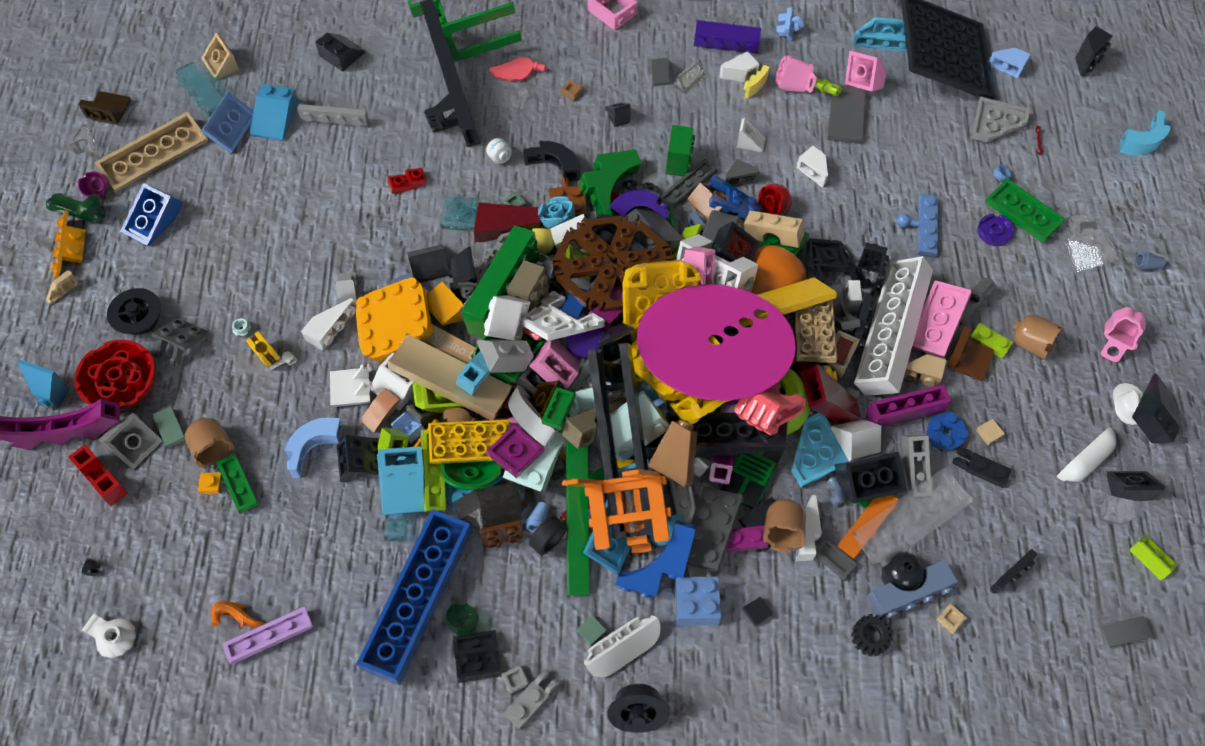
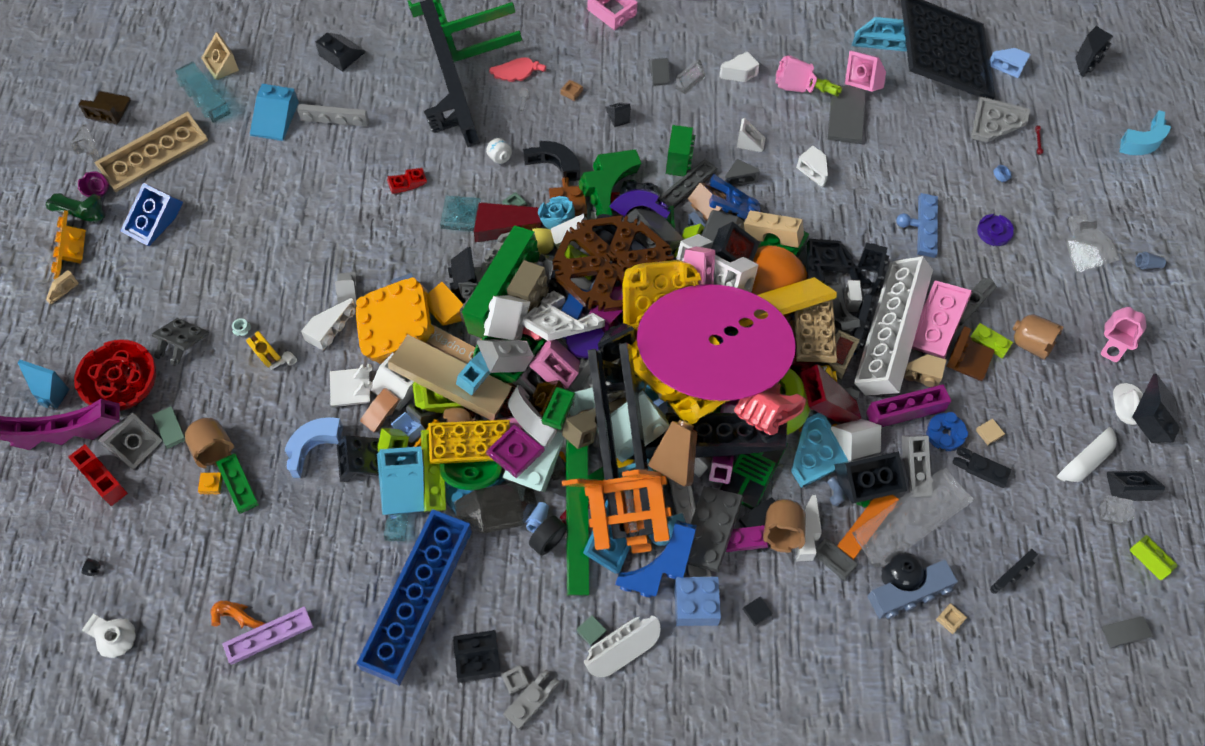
(134, 311): black wheel -> none
(228, 122): medium blue plate -> none
(428, 263): black slope -> none
(462, 619): clear green hair -> none
(498, 534): reddish brown bracket -> none
(638, 709): black wheel -> none
(727, 36): dark purple brick -> none
(756, 82): light yellow slope -> none
(775, 199): red cylinder -> none
(788, 24): light blue hips -> none
(878, 624): black tyre -> none
(1024, 210): green plate -> none

